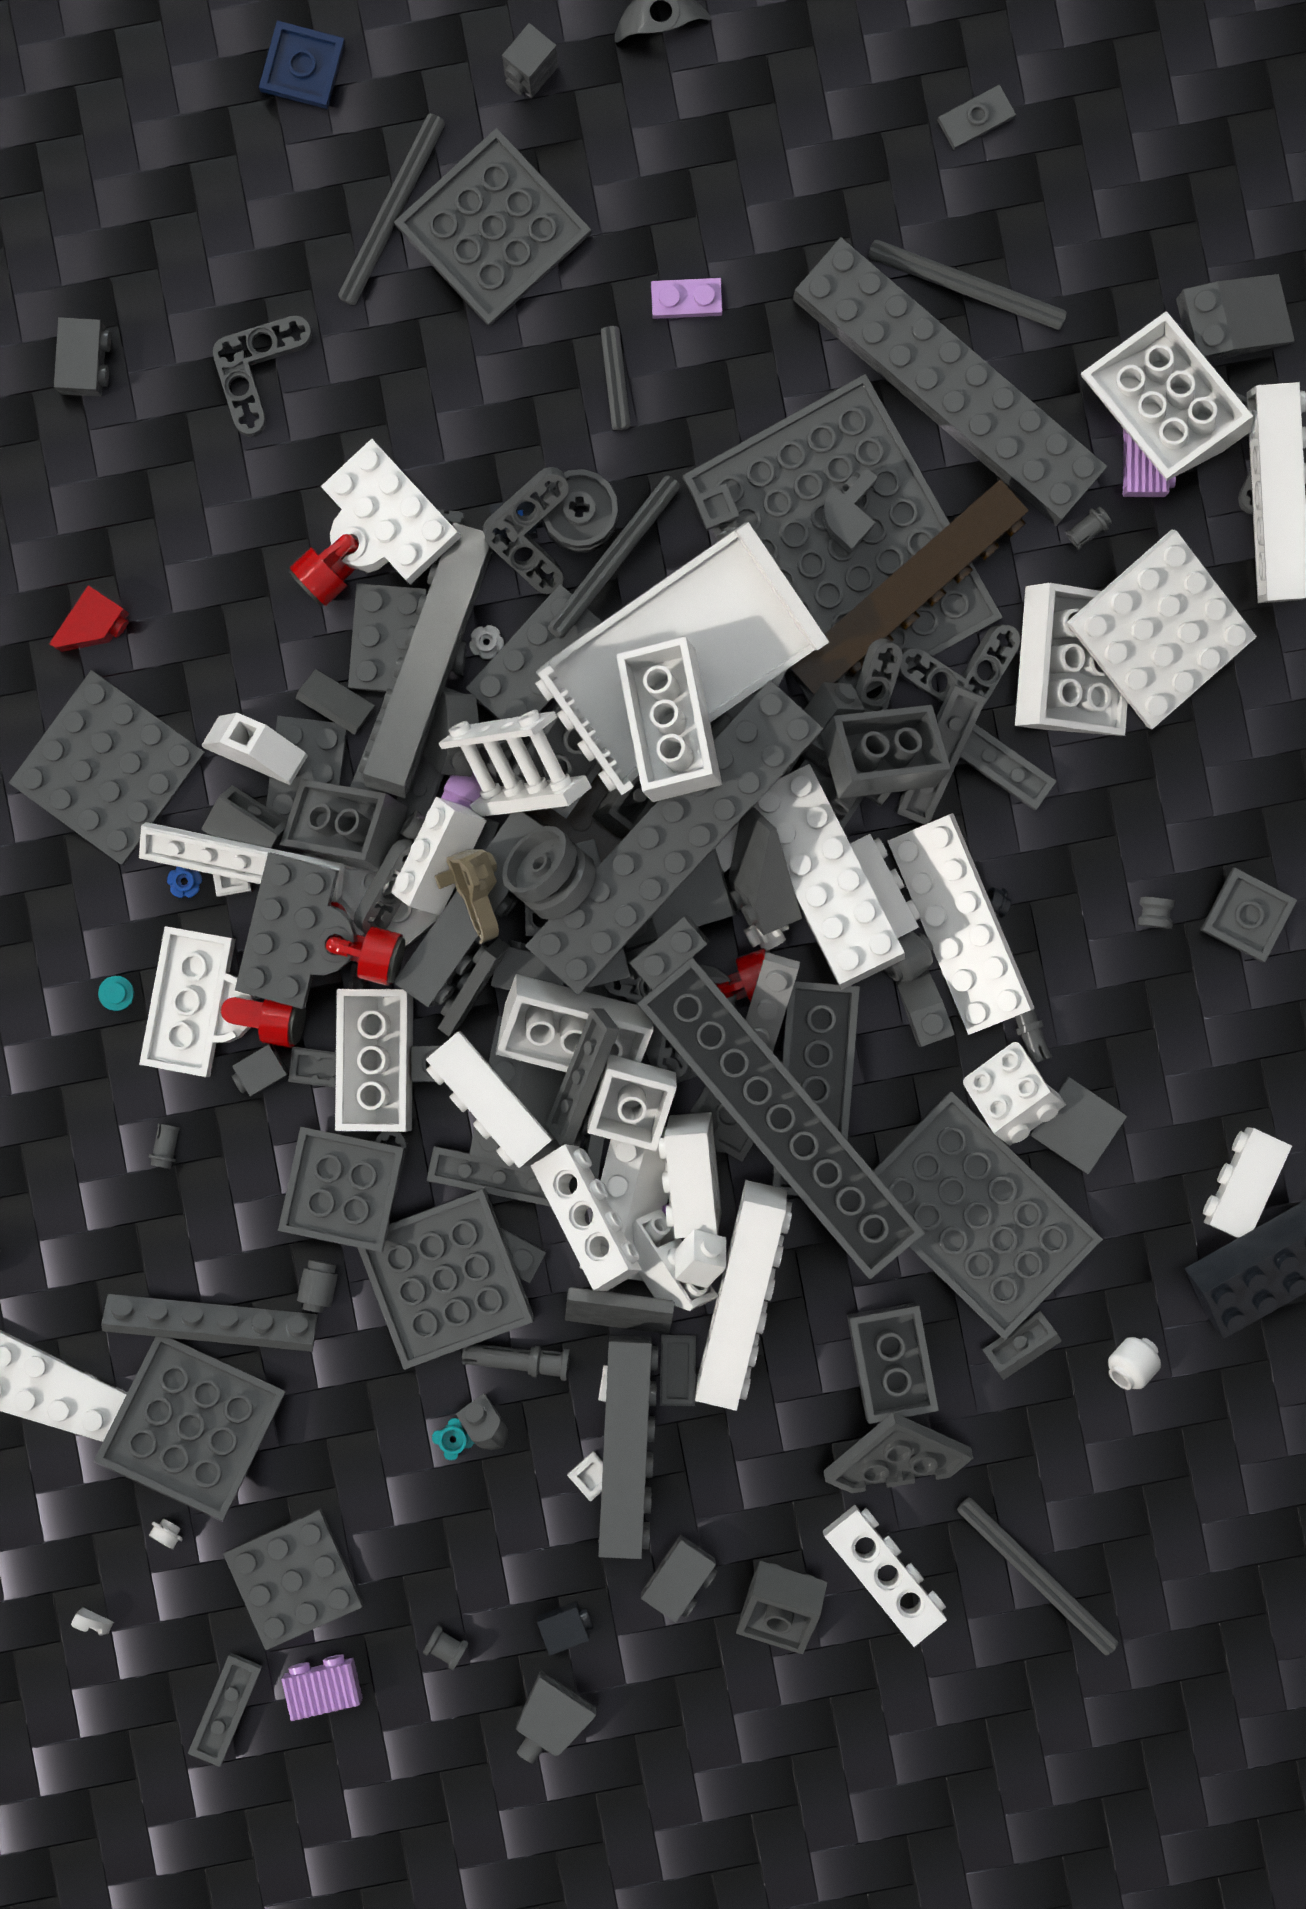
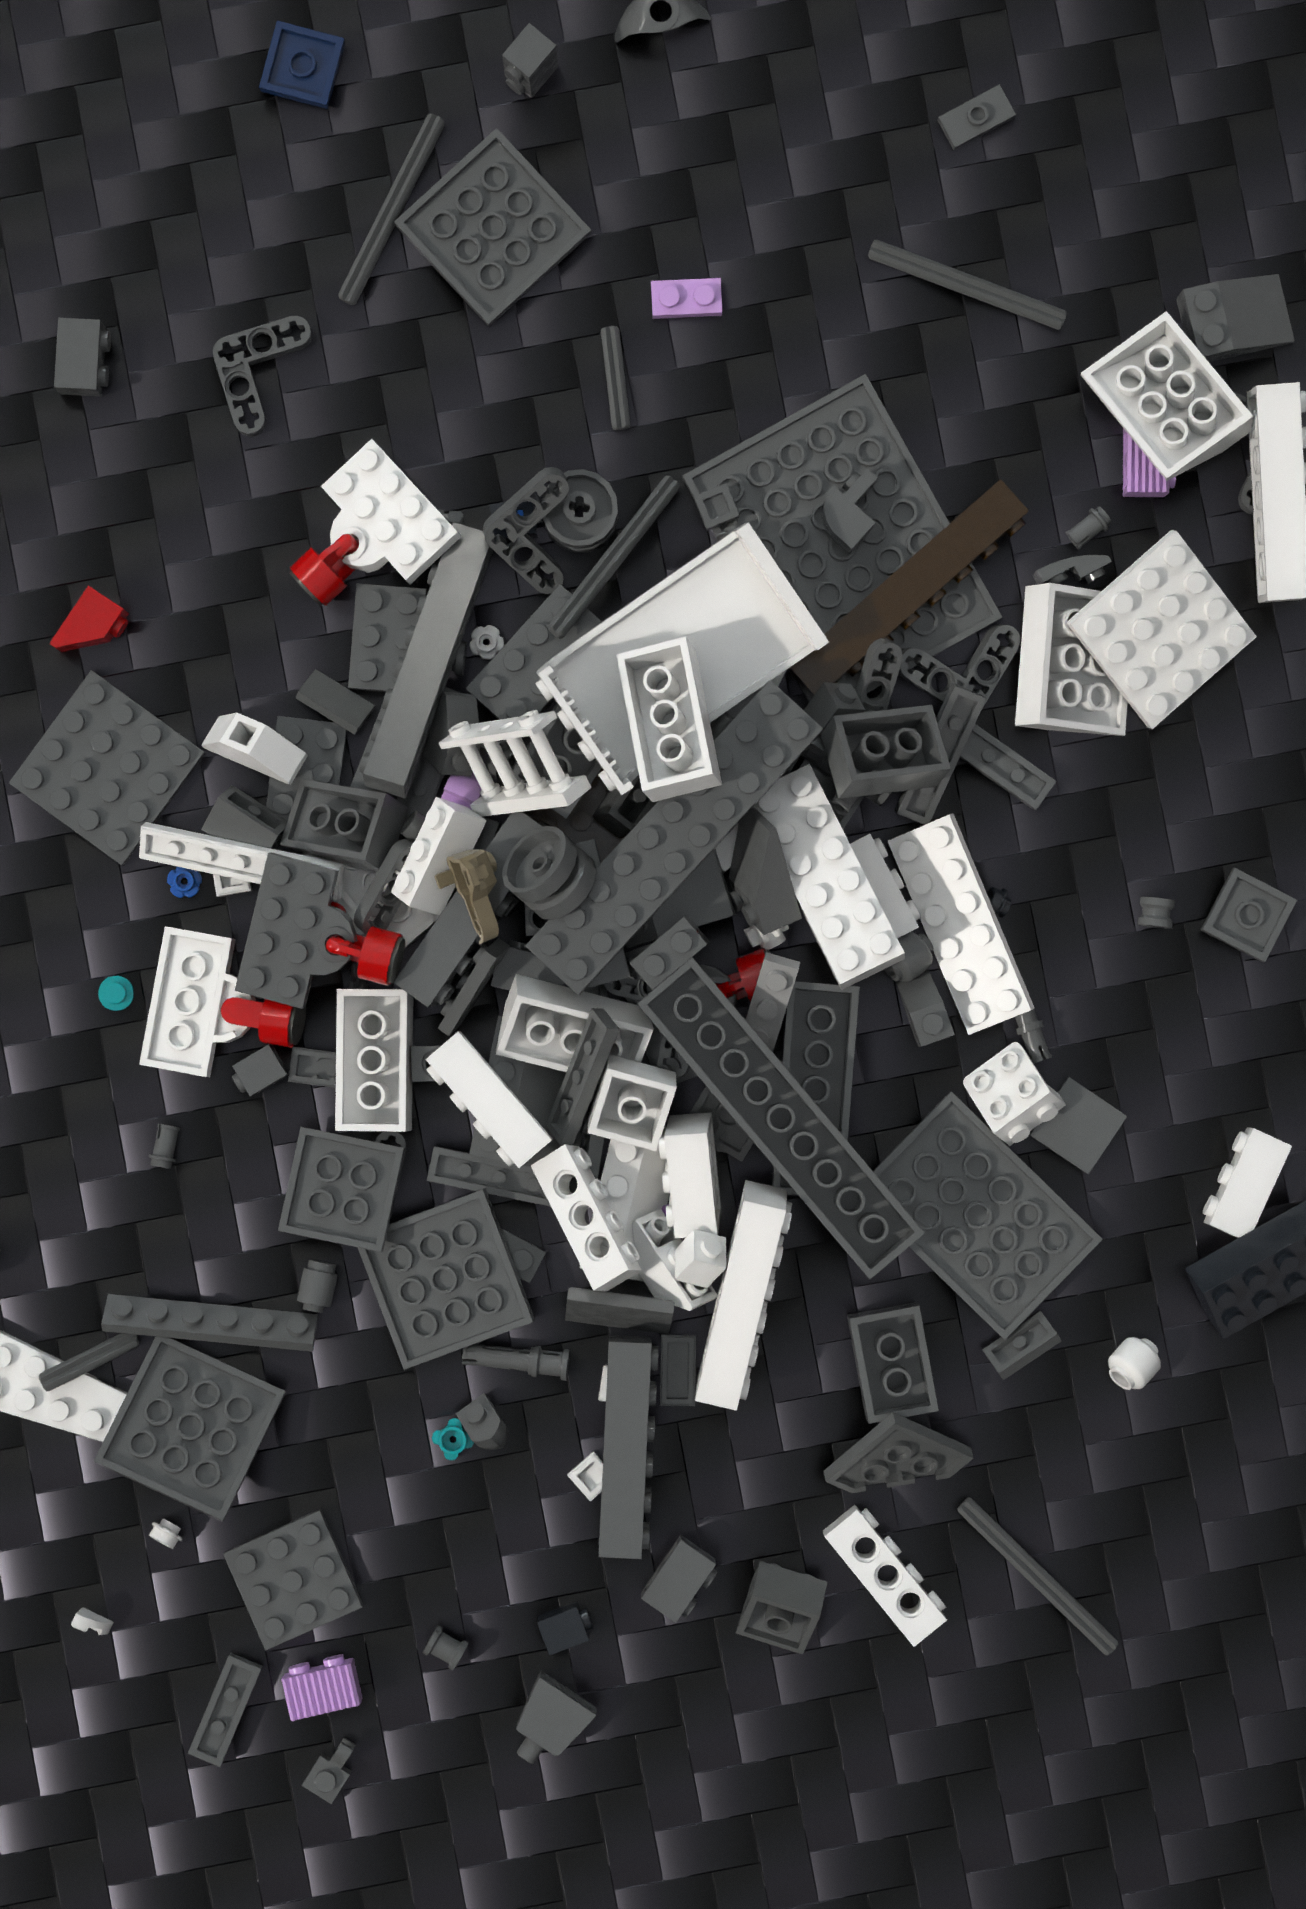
(88, 1360): none -> dark grey axle
(329, 1773): none -> dark grey plate
(948, 381): dark grey brick -> none
(1081, 567): none -> dark grey slope

